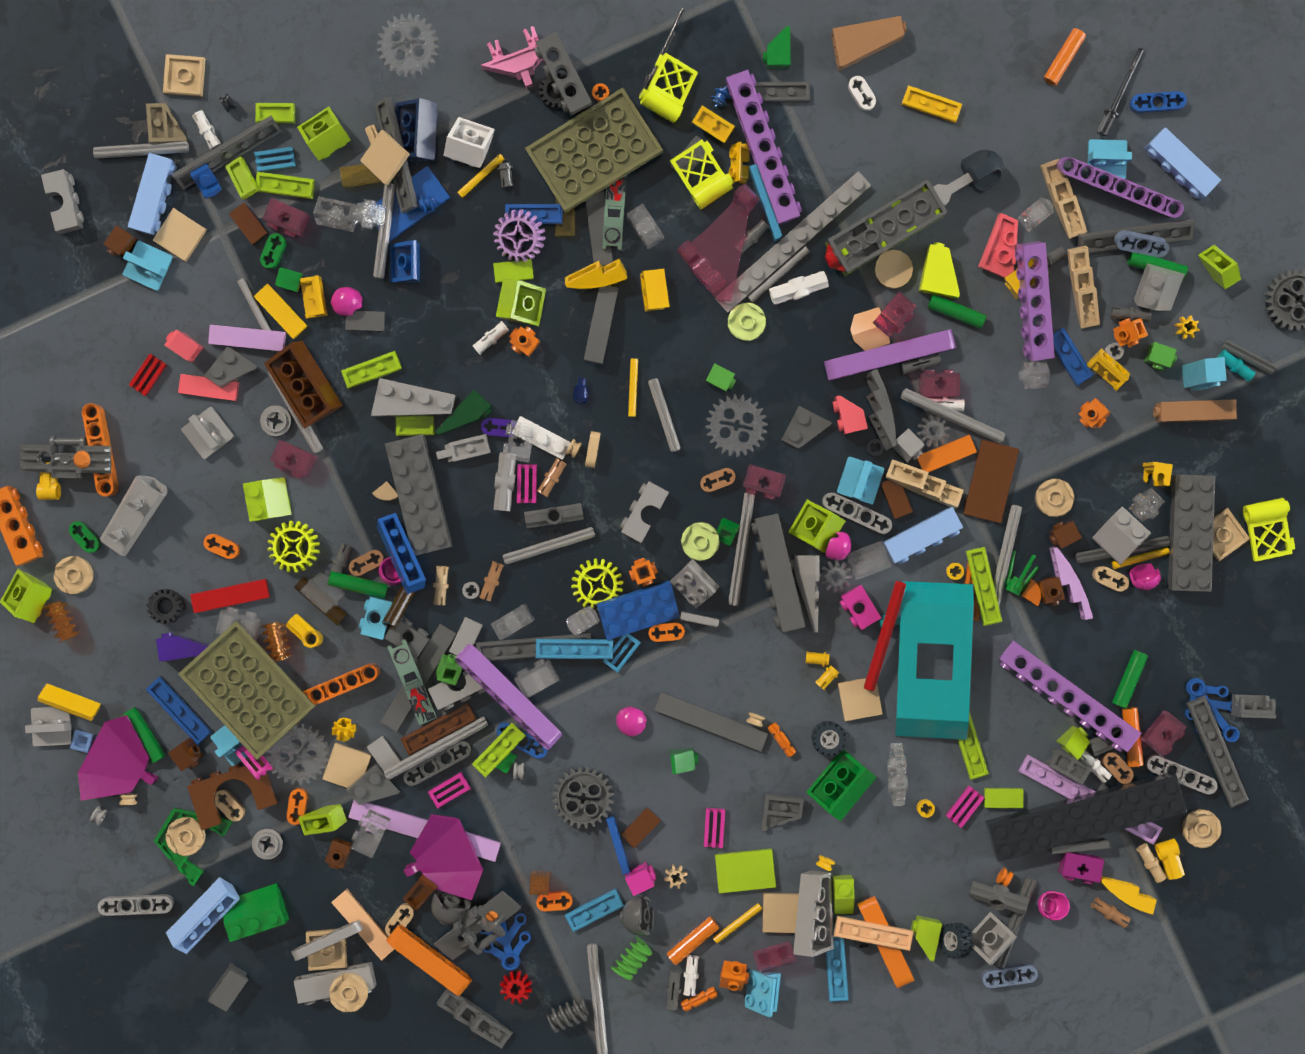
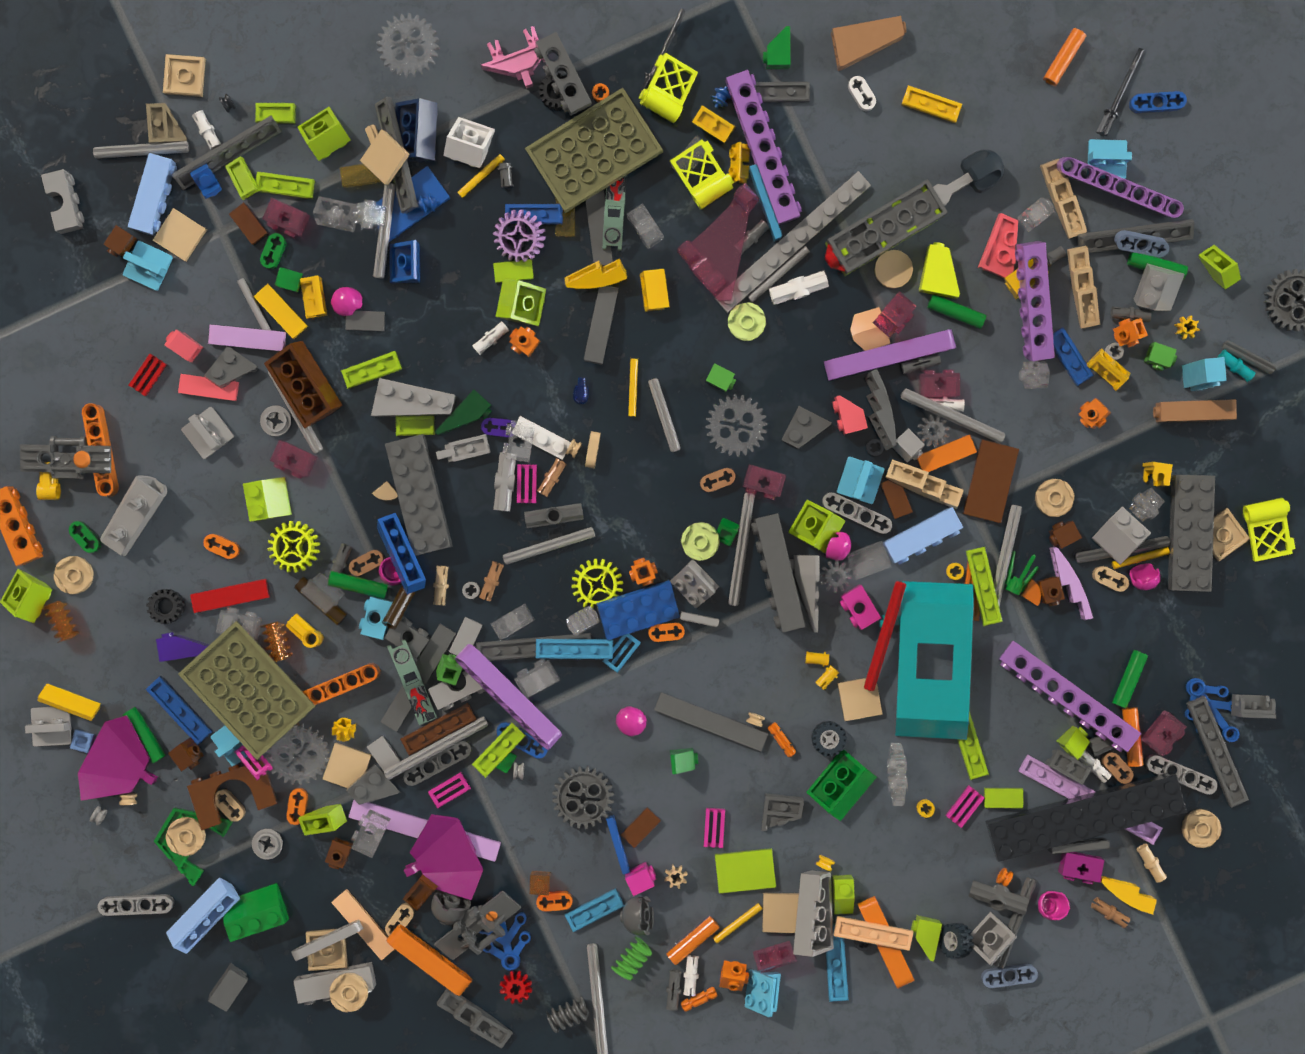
(273, 159): dark azure tile -> none
(650, 495): light grey arch -> none
(1169, 855): yellow piece -> none
(1182, 164): light blue brick -> none

